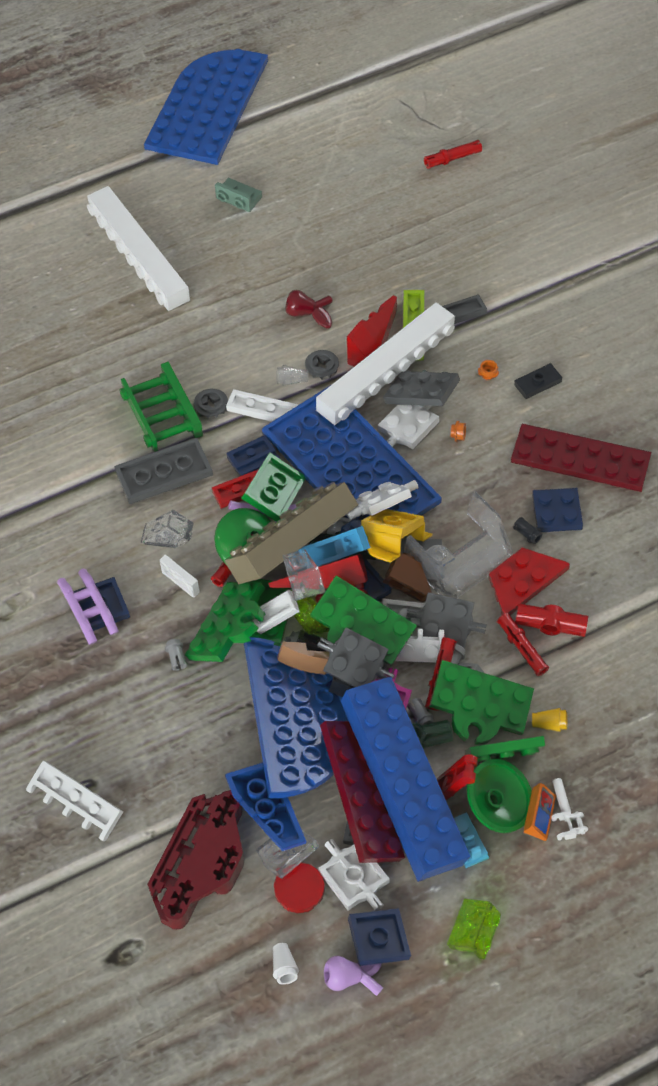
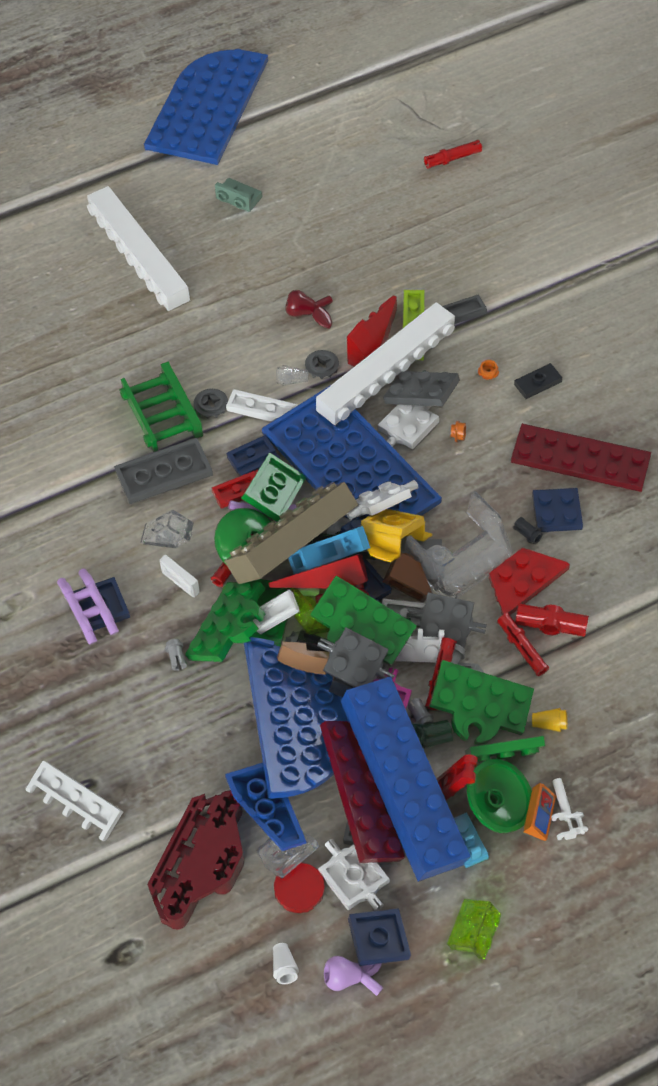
(303, 575): clear slope -> none

